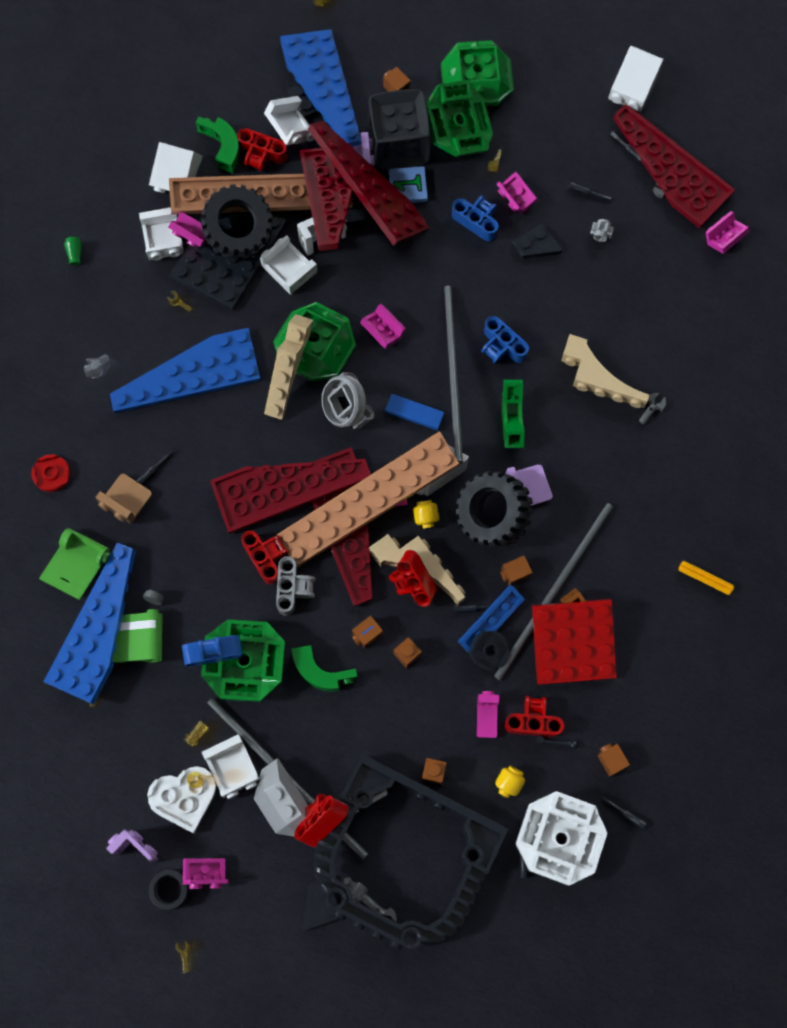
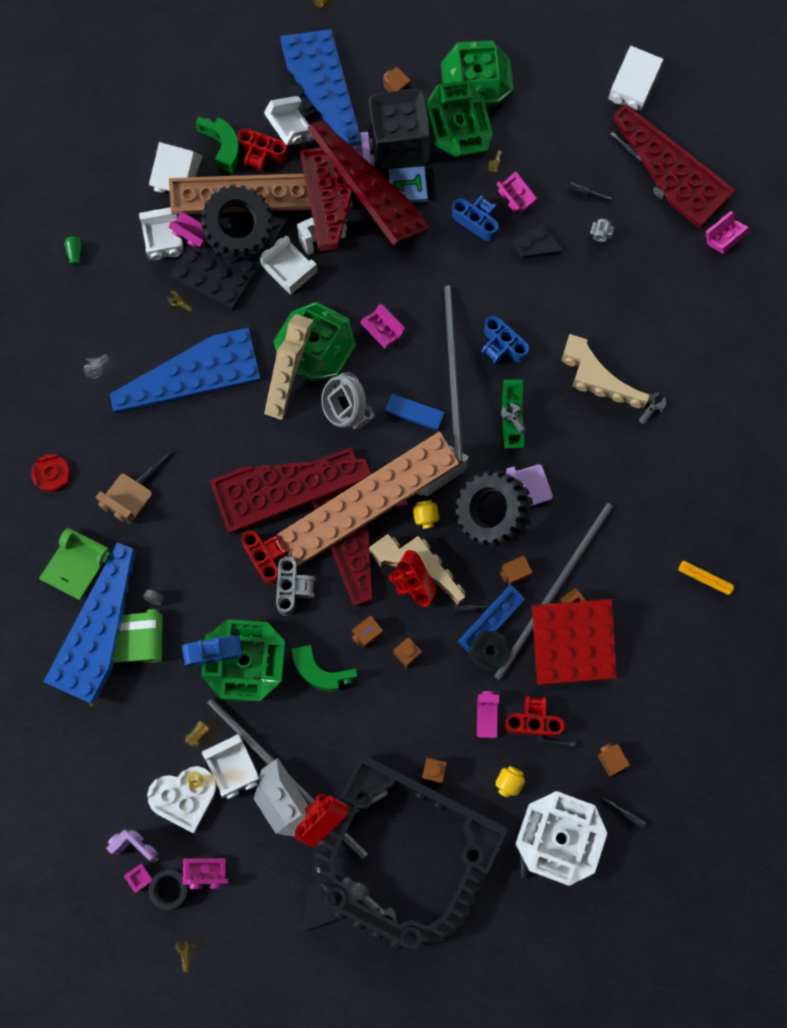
(138, 878): none -> dark pink plate
(513, 417): none -> dark grey bar

